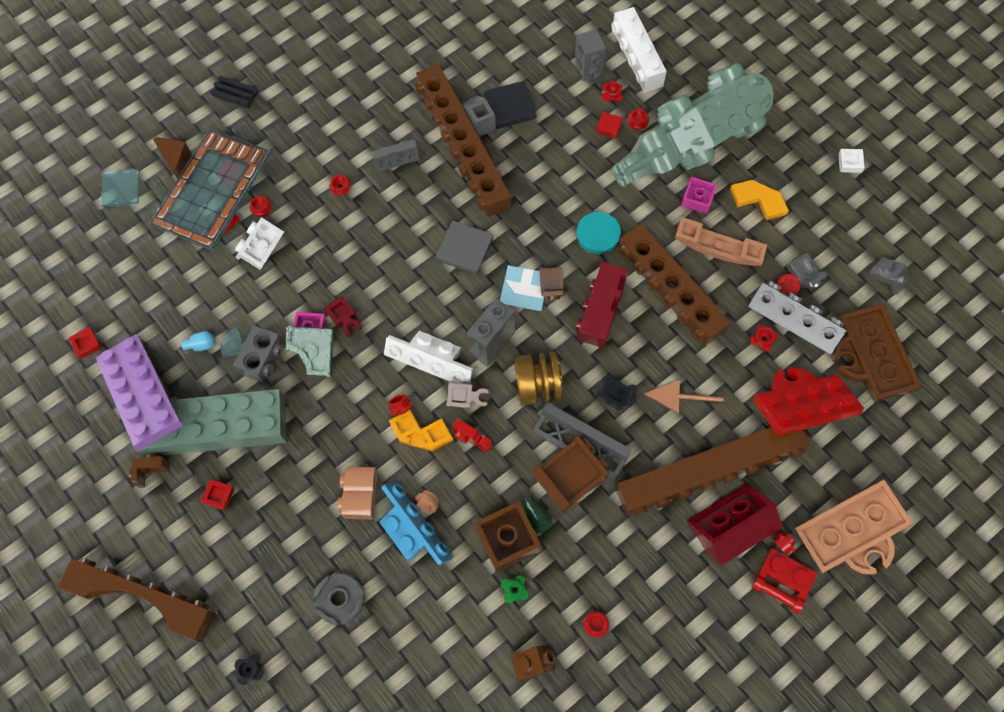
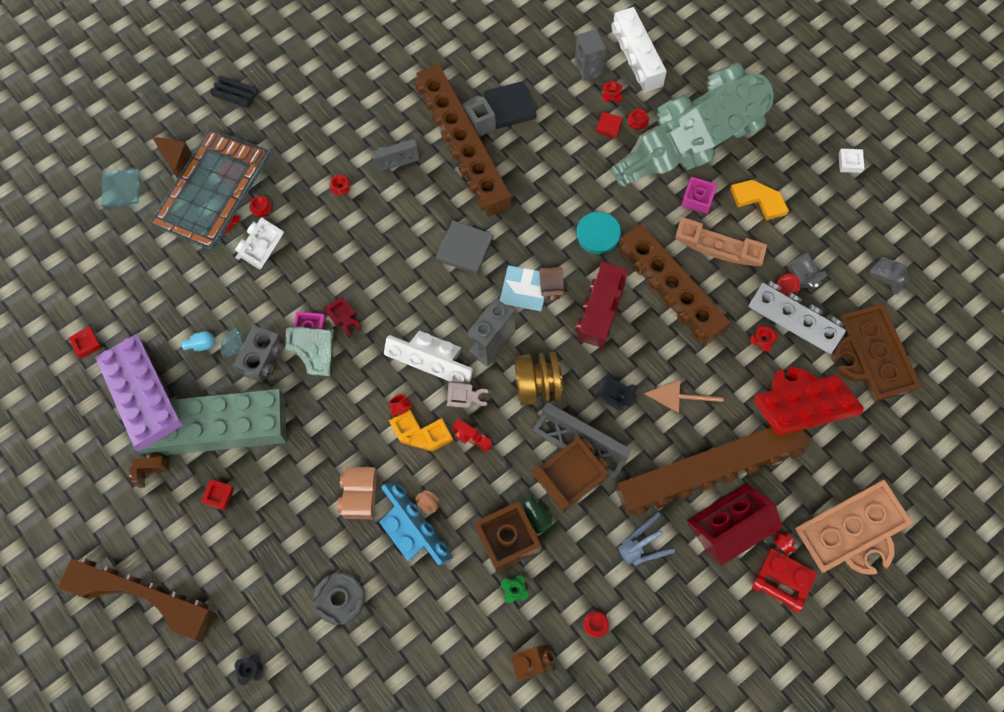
(633, 549): none -> sand blue plant

